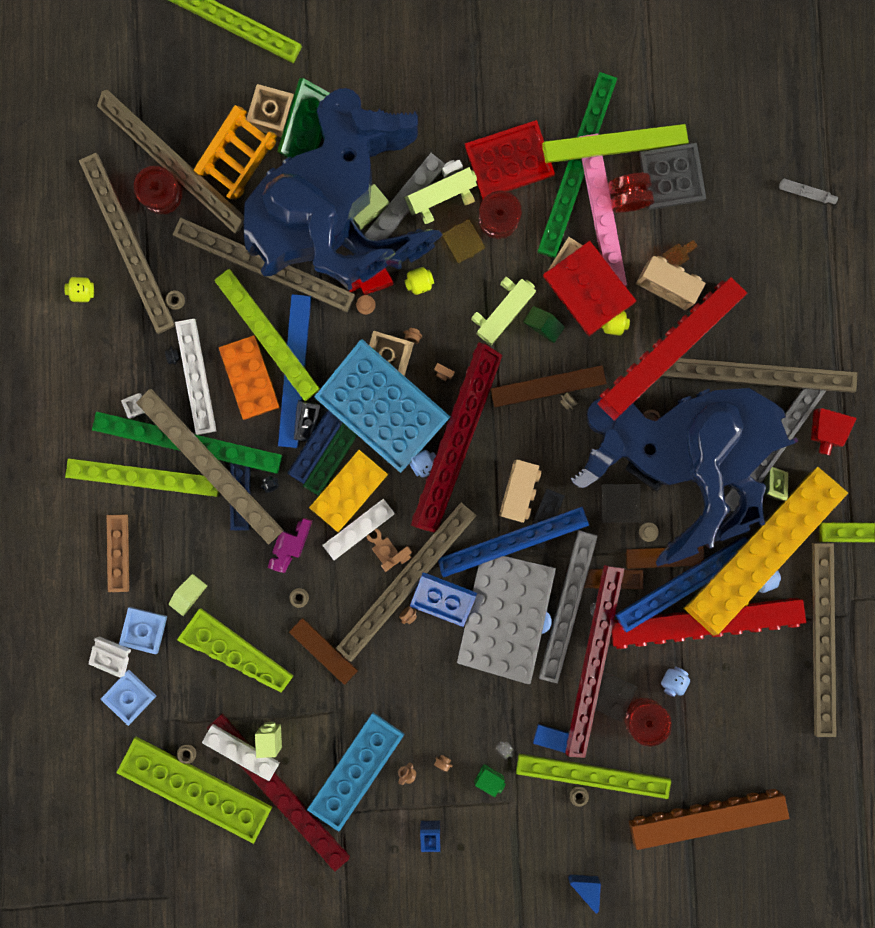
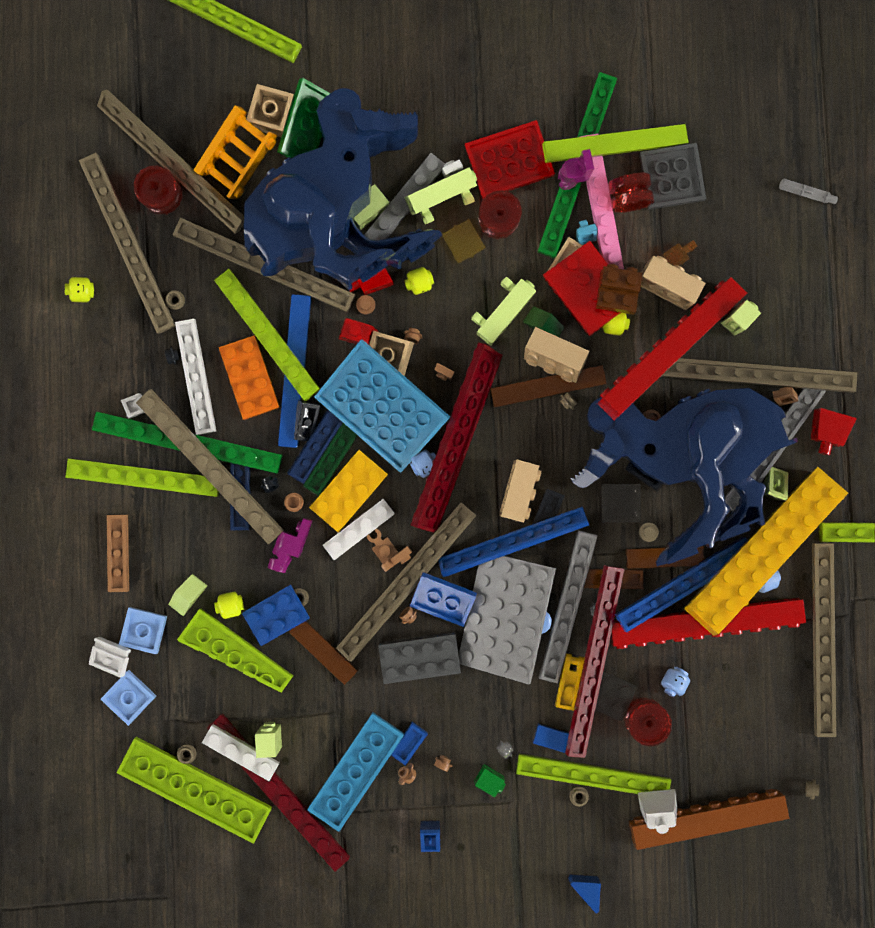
(229, 605): none -> neon yellow head
(275, 615): none -> blue plate
(293, 502): none -> medium nougat plate
(354, 331): none -> red torso
(409, 743): none -> blue tile
(419, 657): none -> dark grey brick
(555, 355): none -> tan brick
(569, 682): none -> yellow plate
(576, 170): none -> magenta plate
(586, 232): none -> medium azure tile
(619, 289): none -> reddish brown plate
(659, 809): none -> white torso
(741, 317): none -> yellowish green brick
(785, 396): none -> medium nougat plate
(812, 789): none -> dark tan plate

